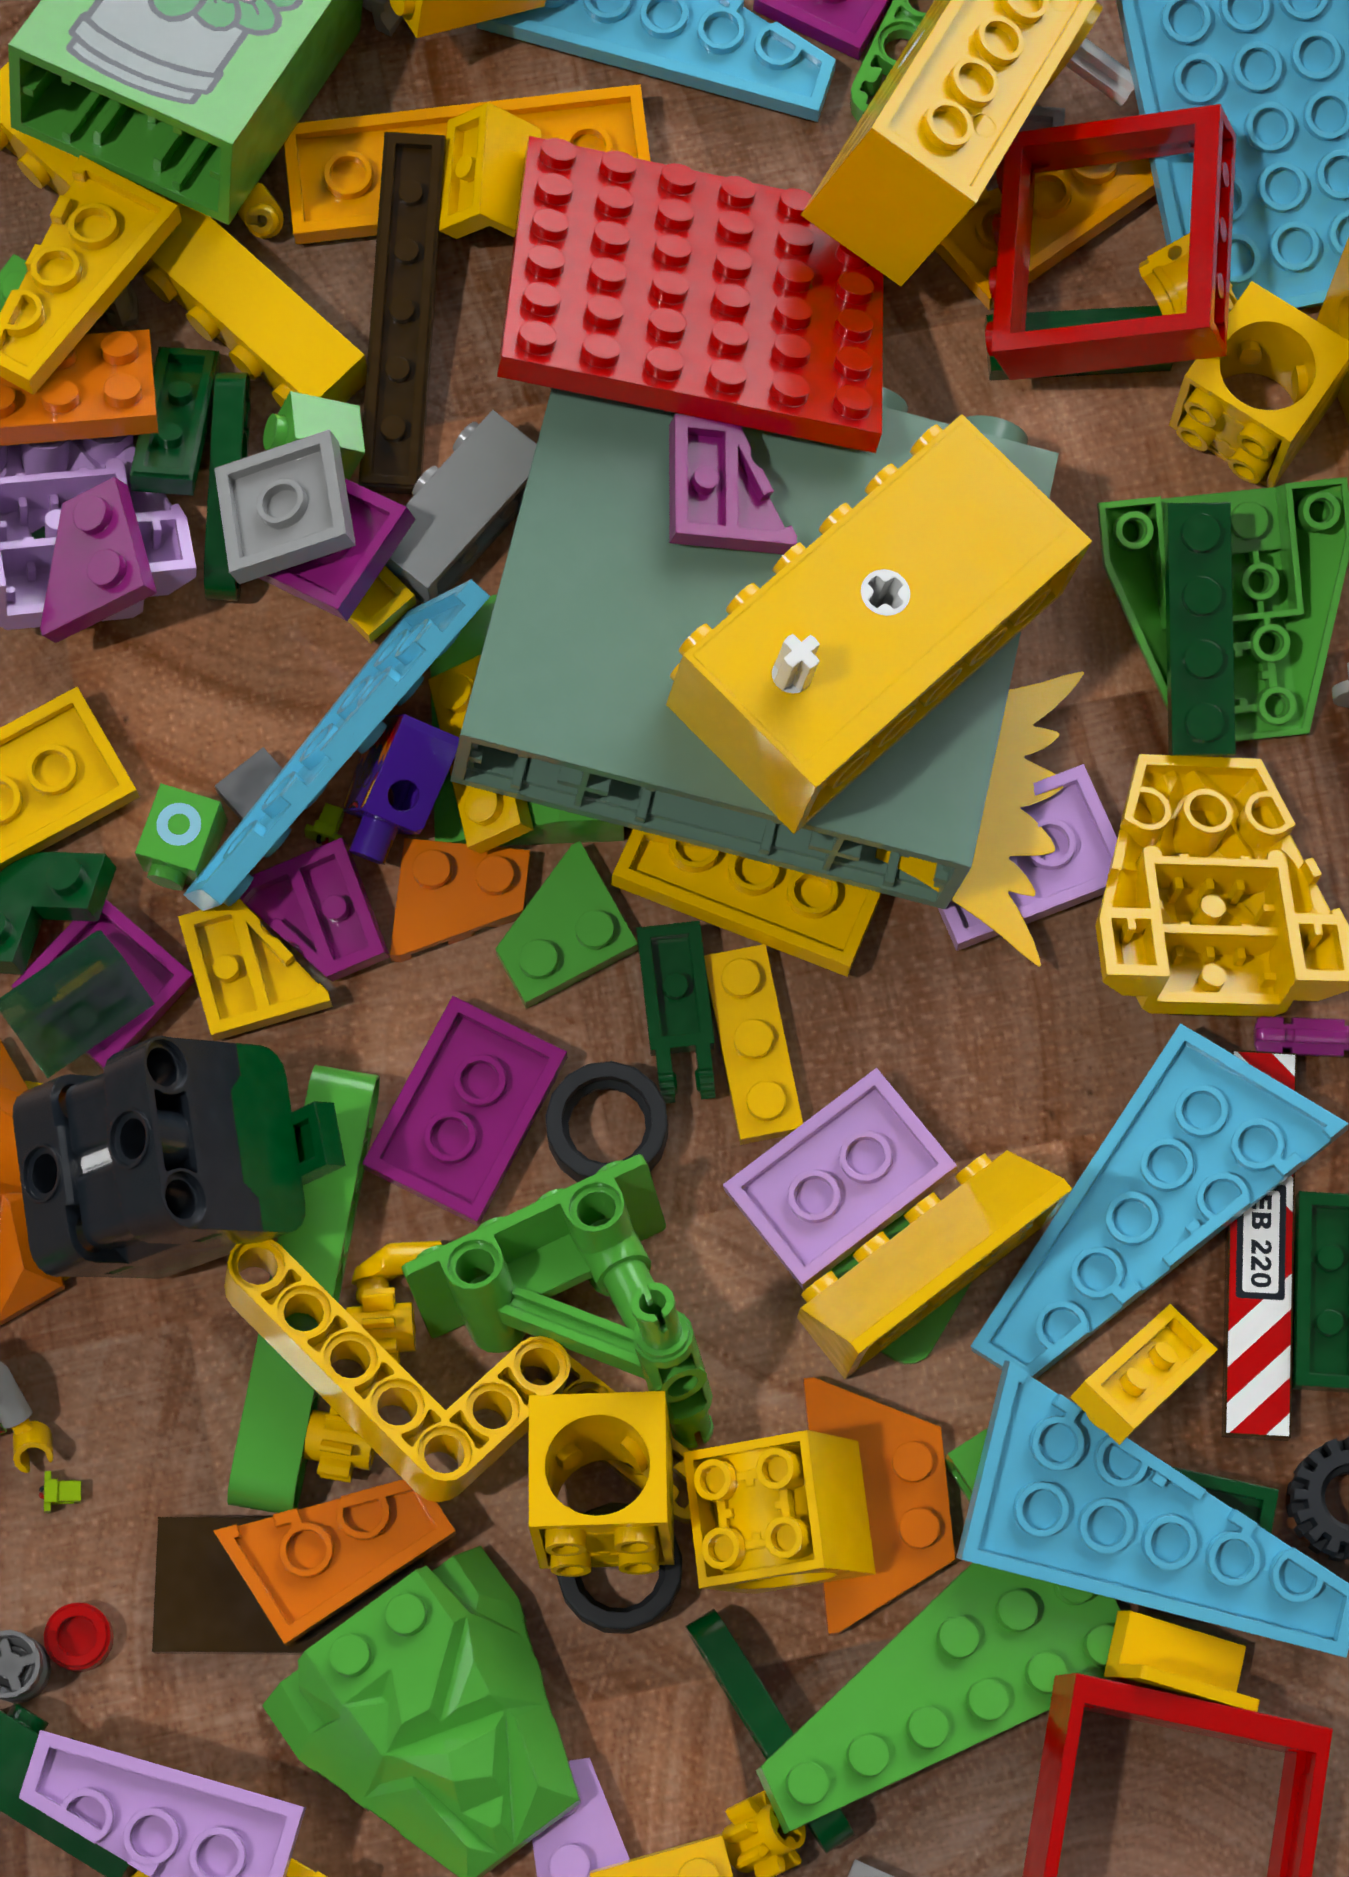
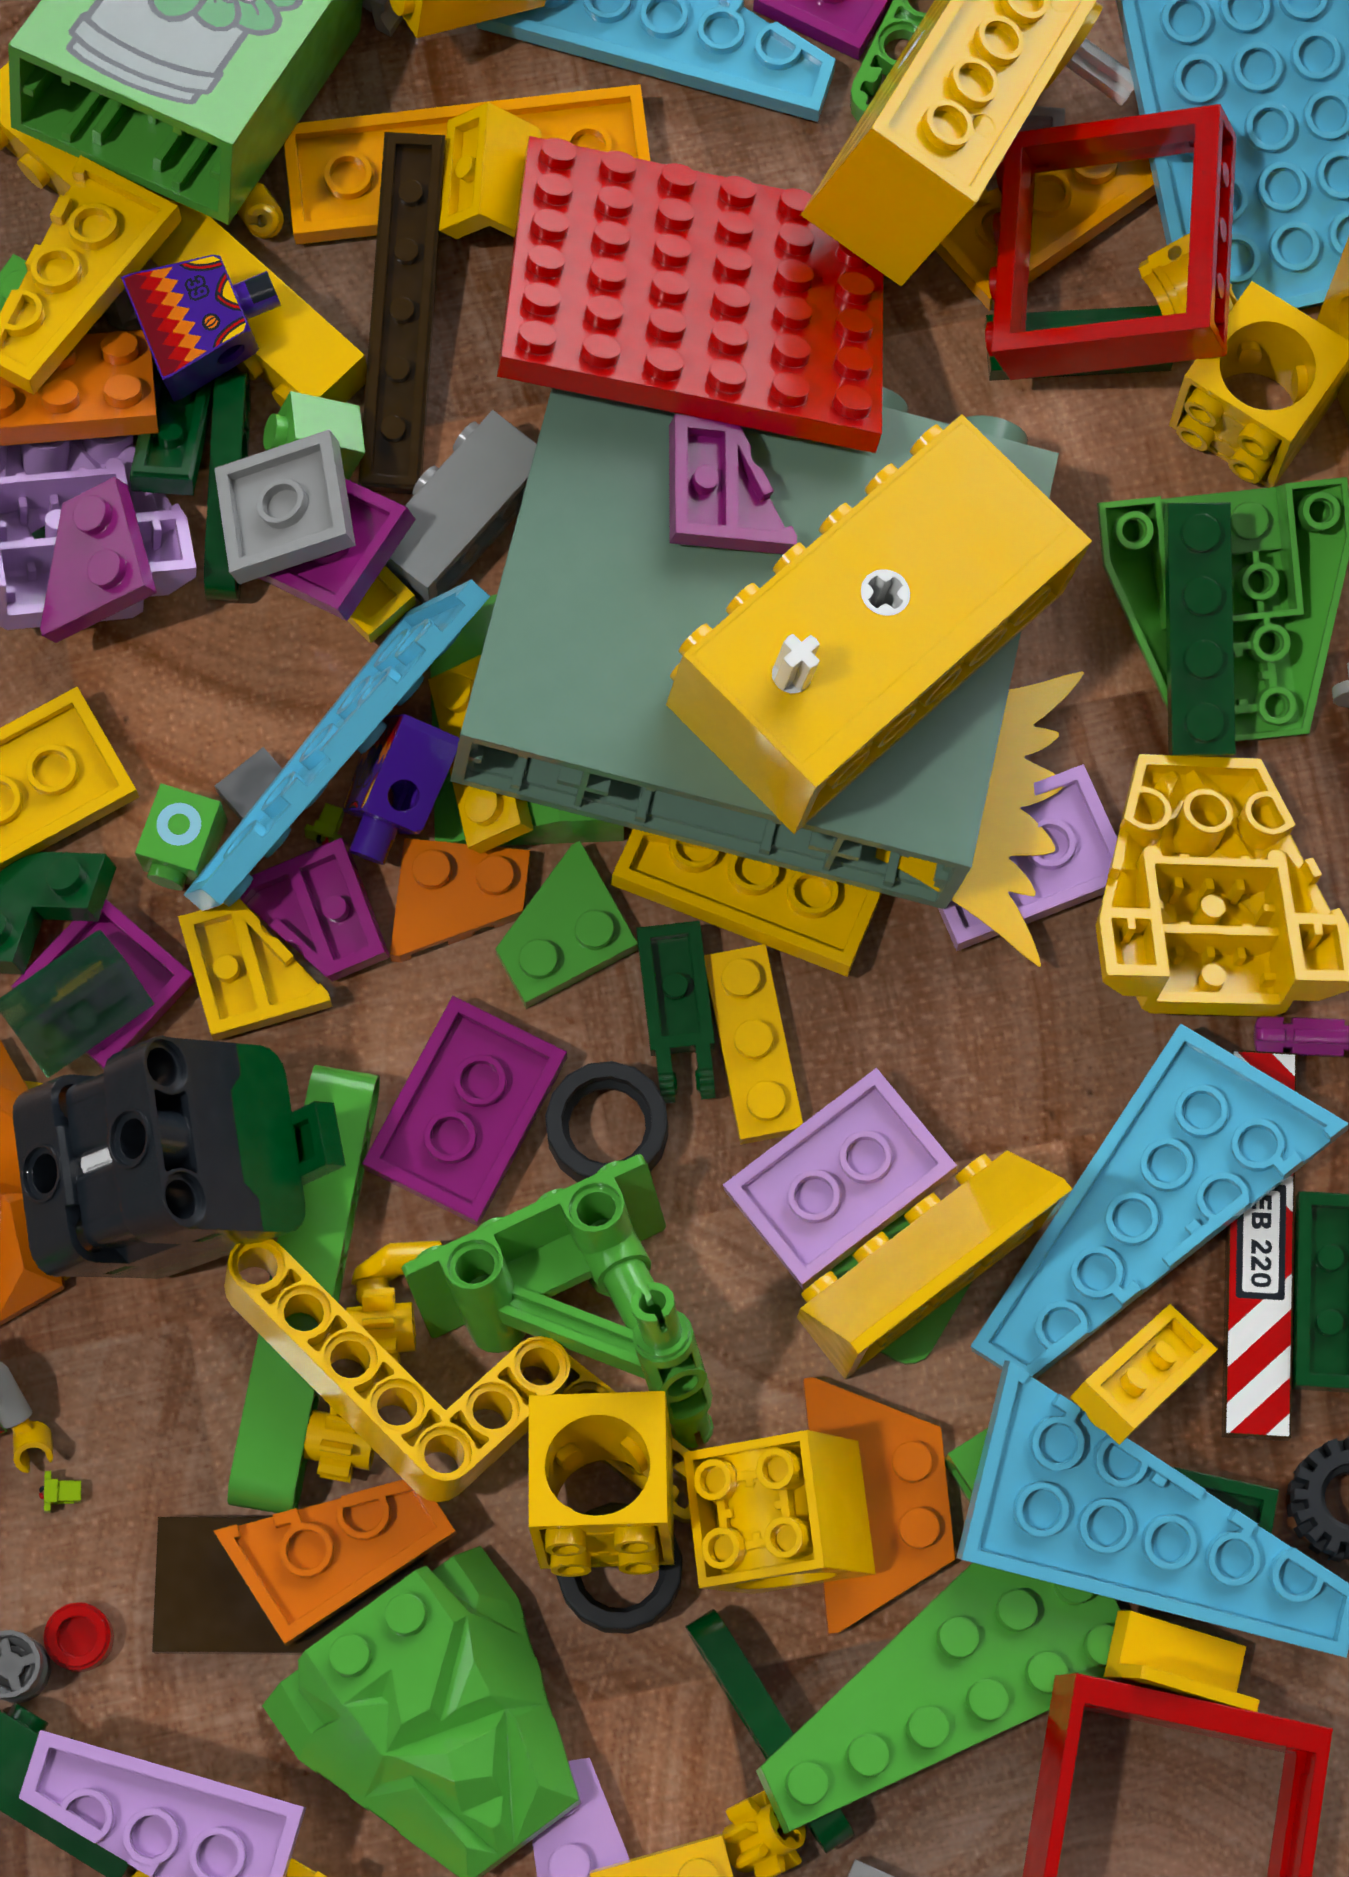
(197, 319): none -> torso

